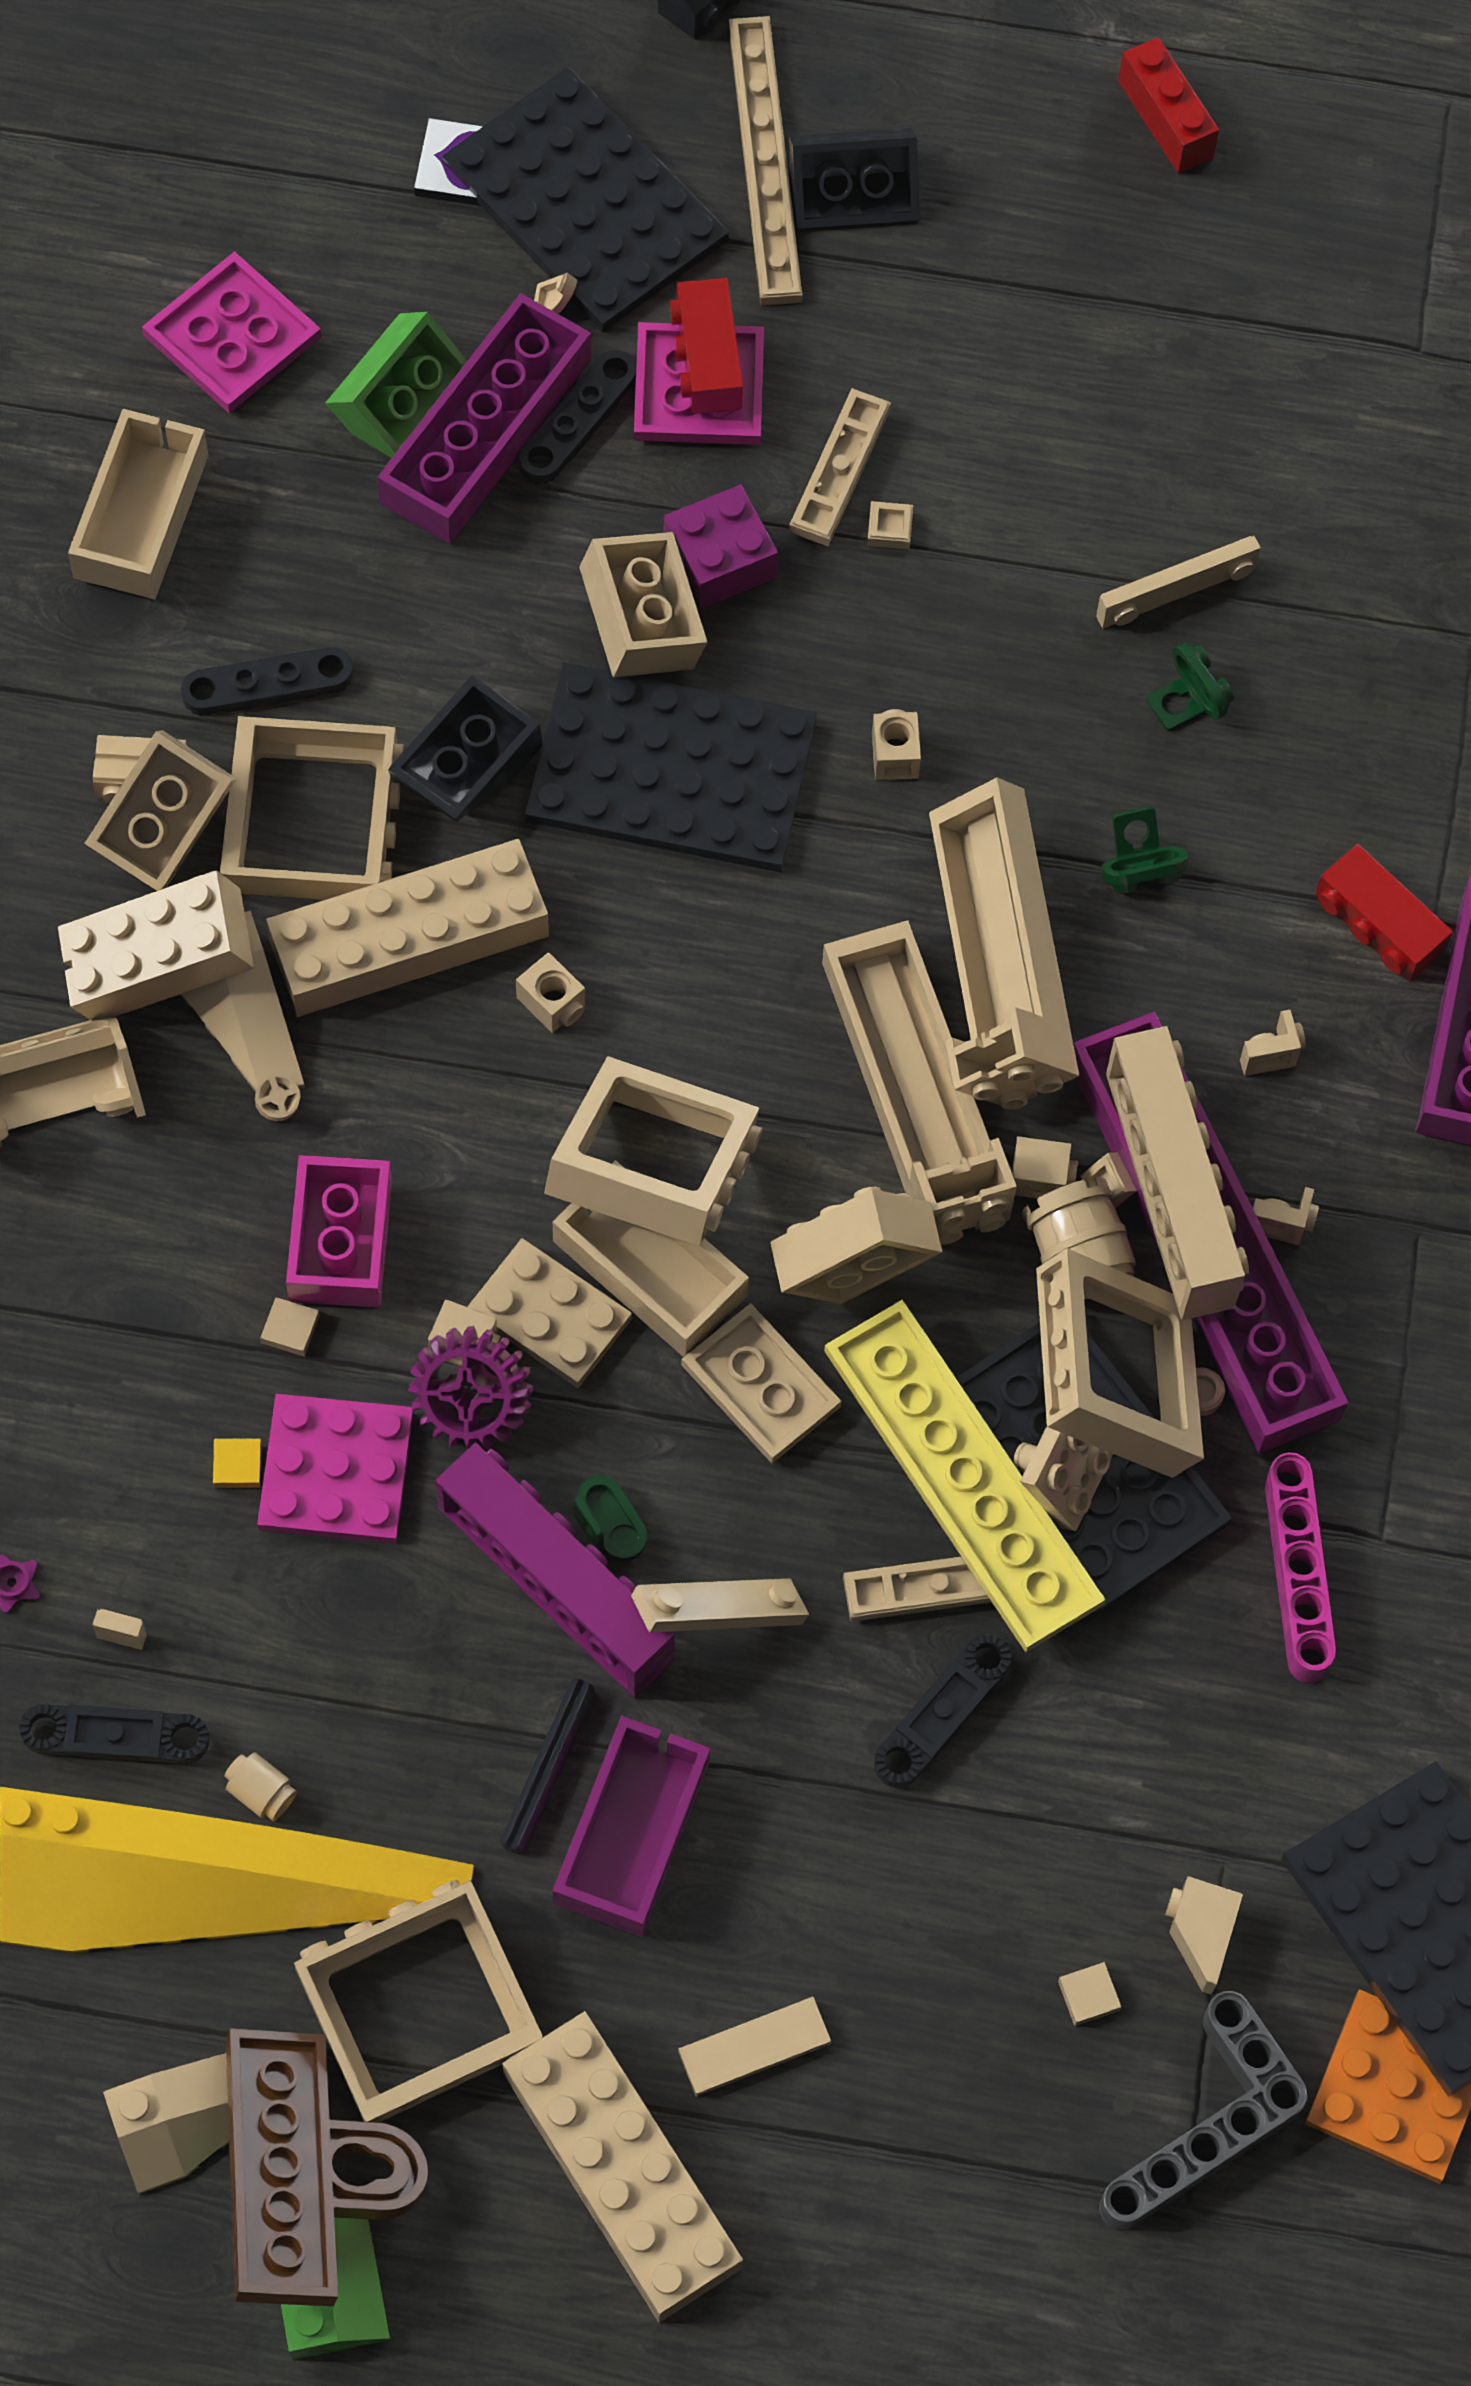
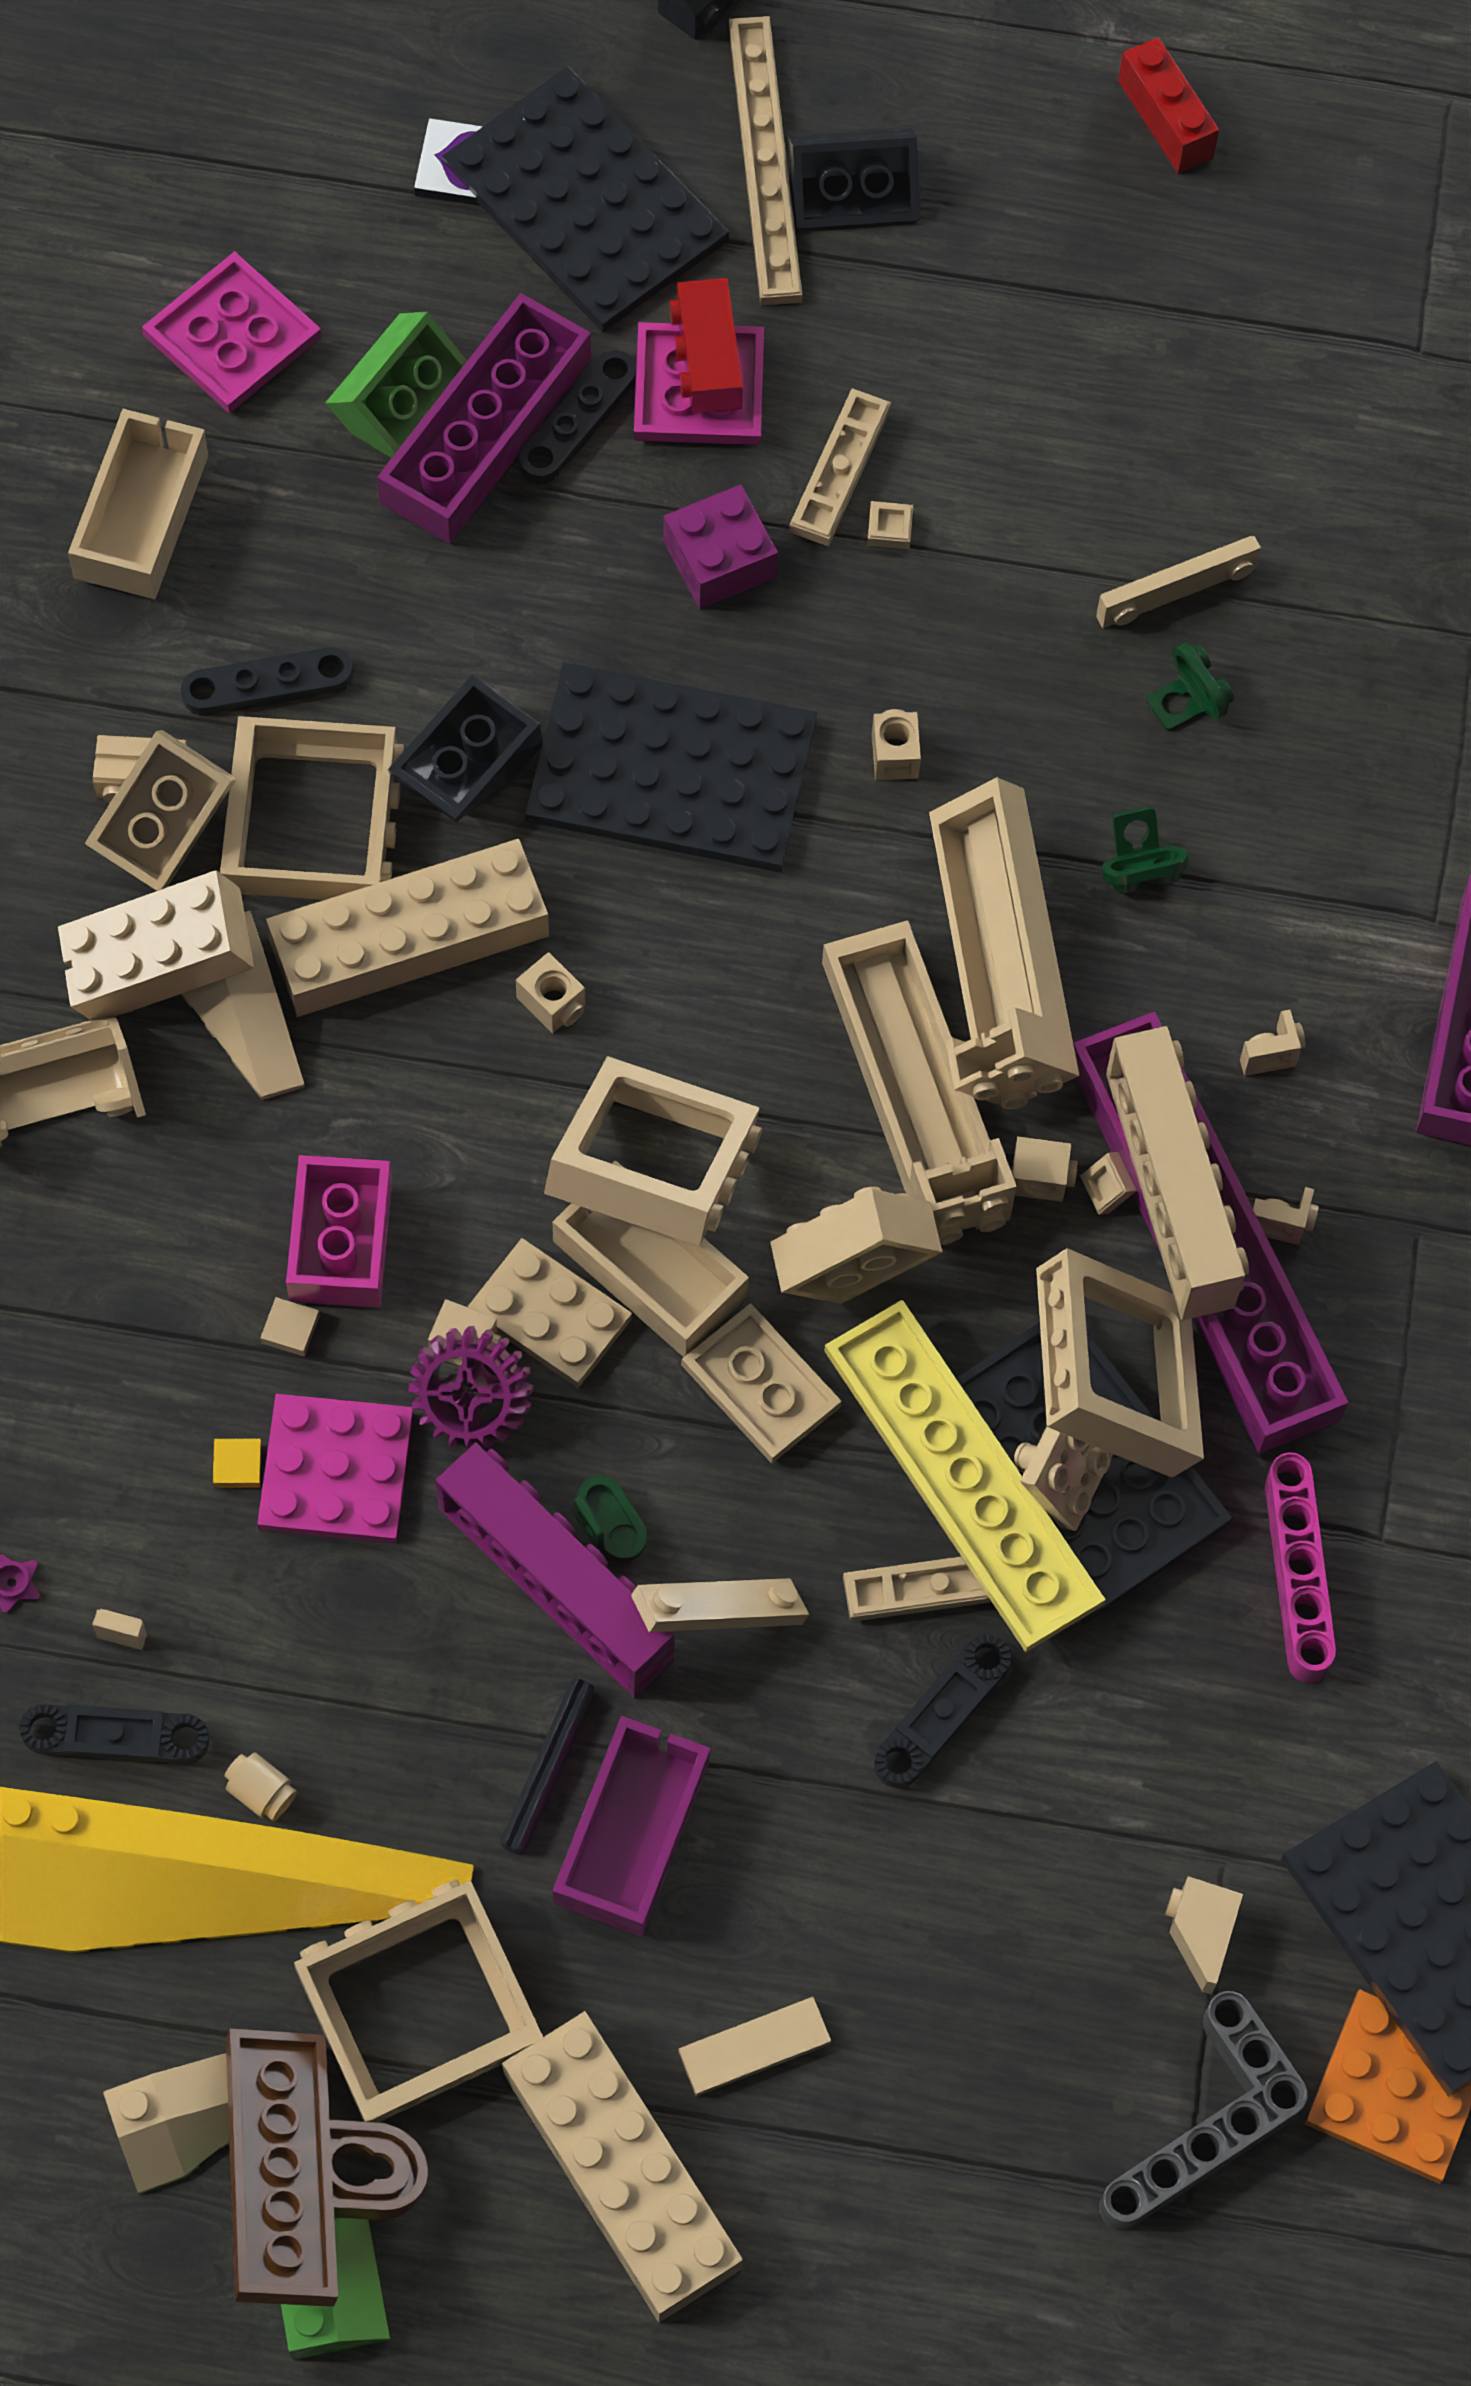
(282, 1087): tan wheel -> none
(555, 292): tan tile -> none
(643, 604): tan brick -> none
(1082, 1222): tan piece -> none
(1089, 1994): tan tile -> none
(1210, 1390): tan tile -> none
(1383, 913): red brick -> none

